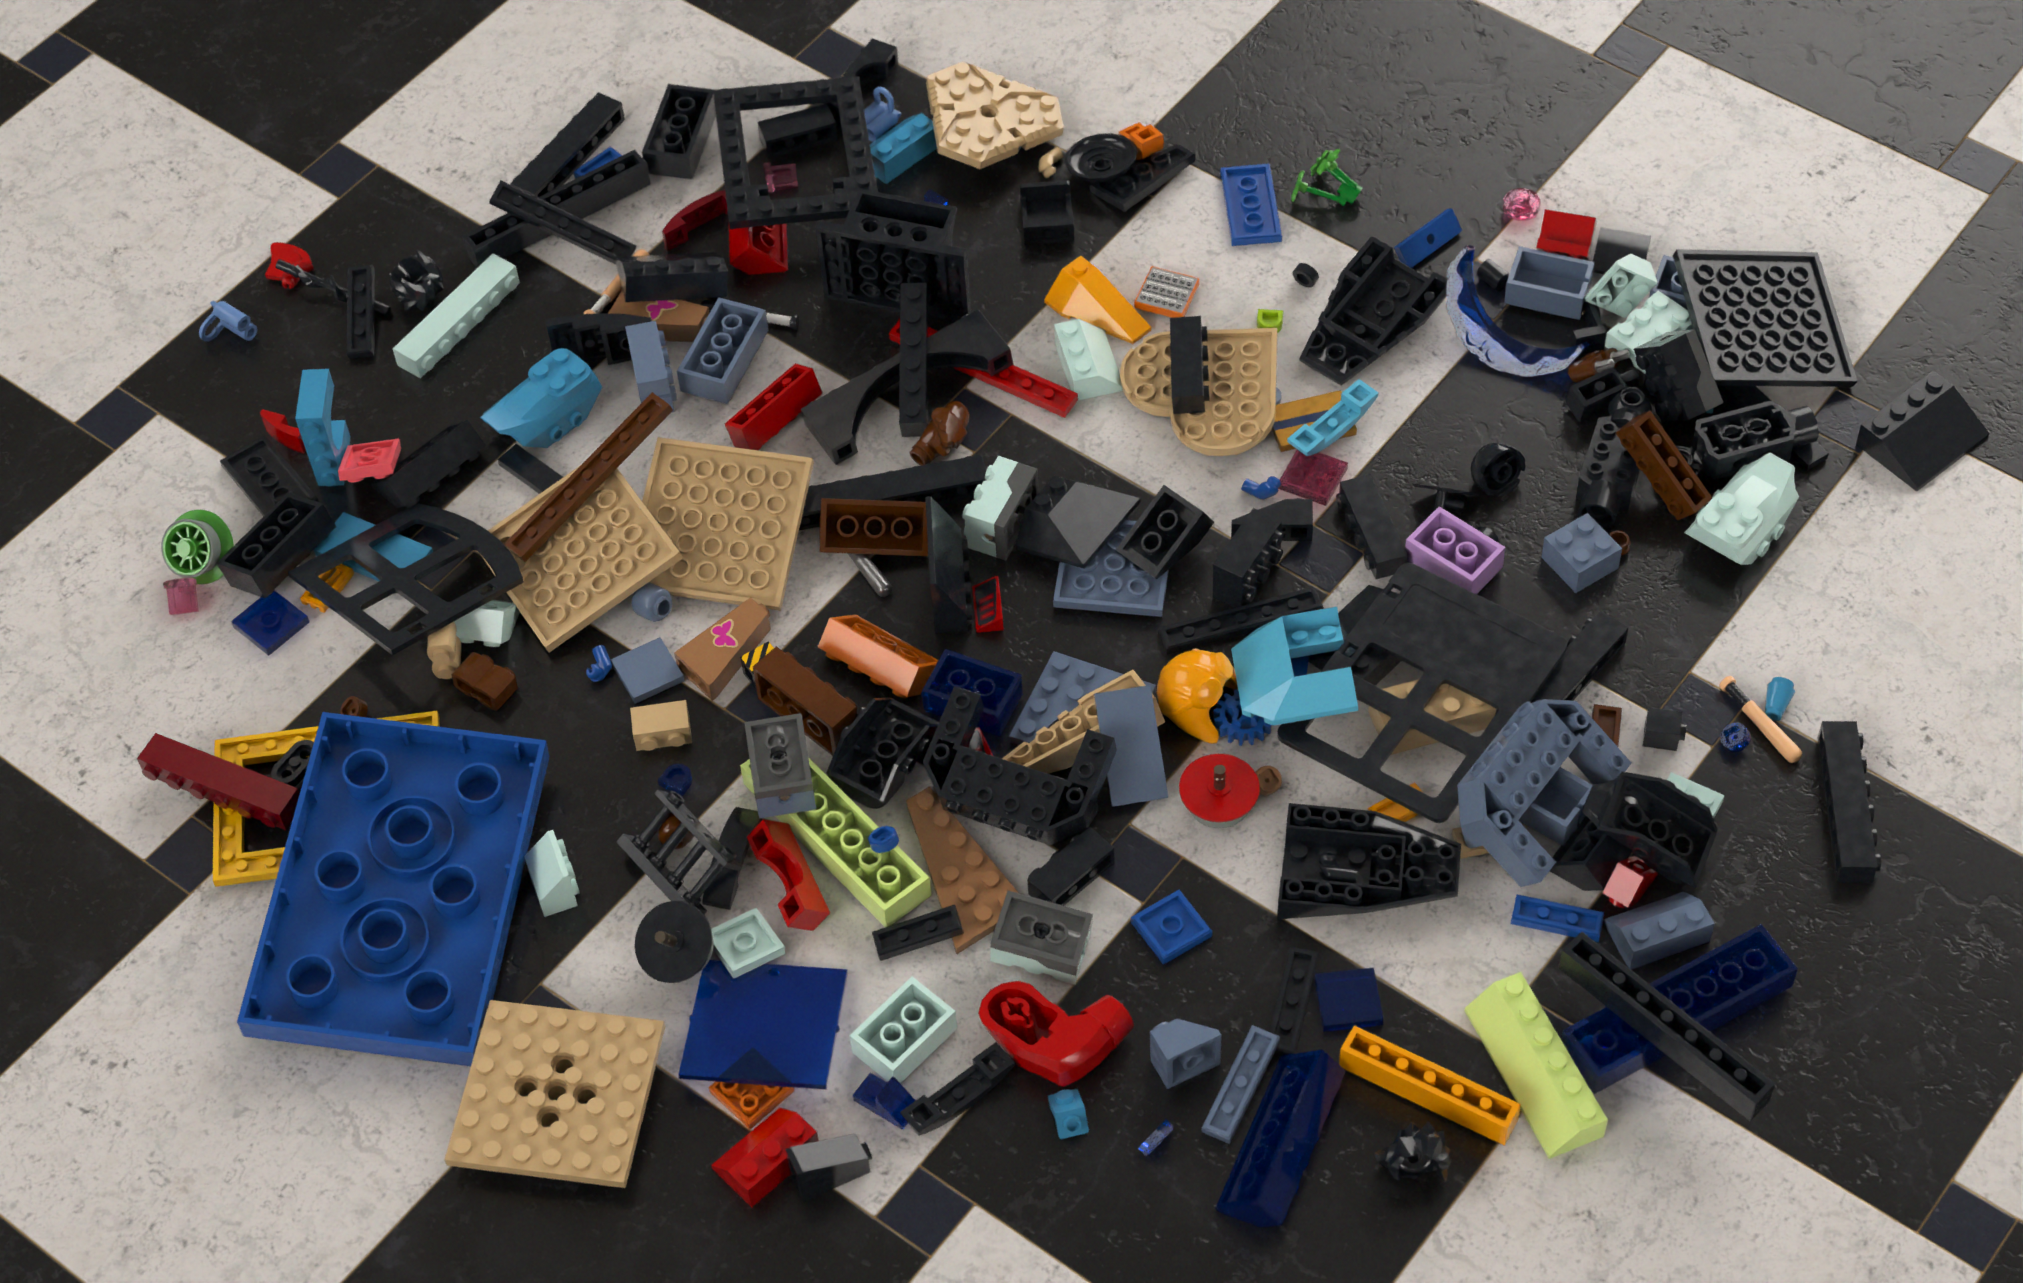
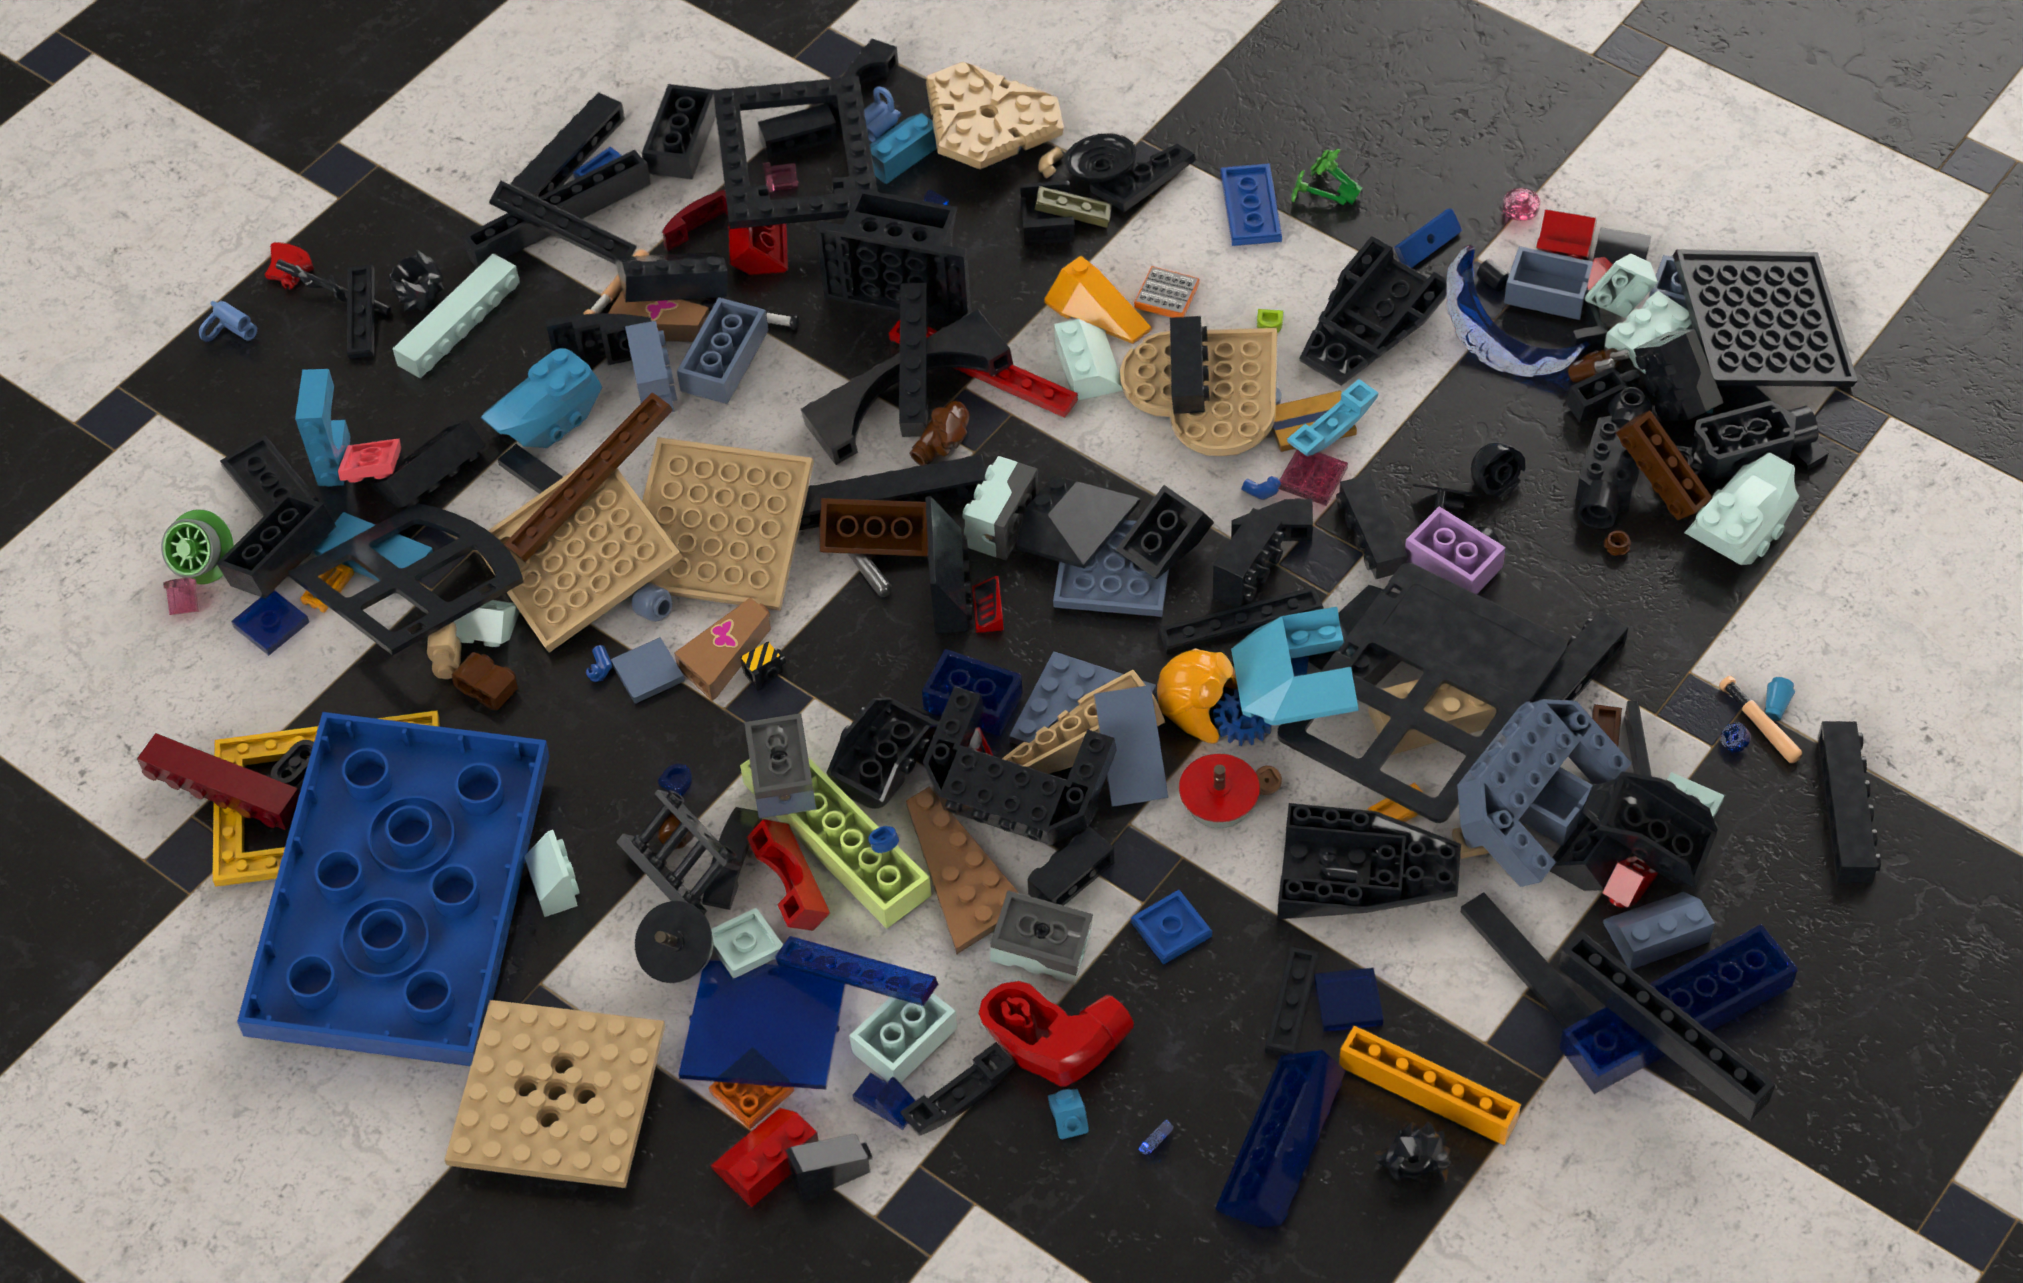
(278, 428): red slope -> none
(354, 706): reddish brown tile -> none
(661, 725): tan brick -> none
(773, 408): red brick -> none
(795, 690): reddish brown brick -> none
(856, 970): none -> clear blue plate
(877, 654): orange slope -> none
(917, 932): black tile -> none
(1073, 206): none -> olive tile
(1146, 139): orange brick -> none
(1183, 1050): sand blue slope -> none
(1240, 1084): sand blue tile -> none
(1305, 275): black tile -> none
(1525, 961): none -> black tile
(1536, 1066): yellowish green slope -> none
(1556, 917): blue tile -> none
(1581, 552): sand blue brick -> none
(1599, 268): none -> slope
(1636, 739): none -> black tile
(1663, 729): black brick -> none
(1922, 431): black slope -> none

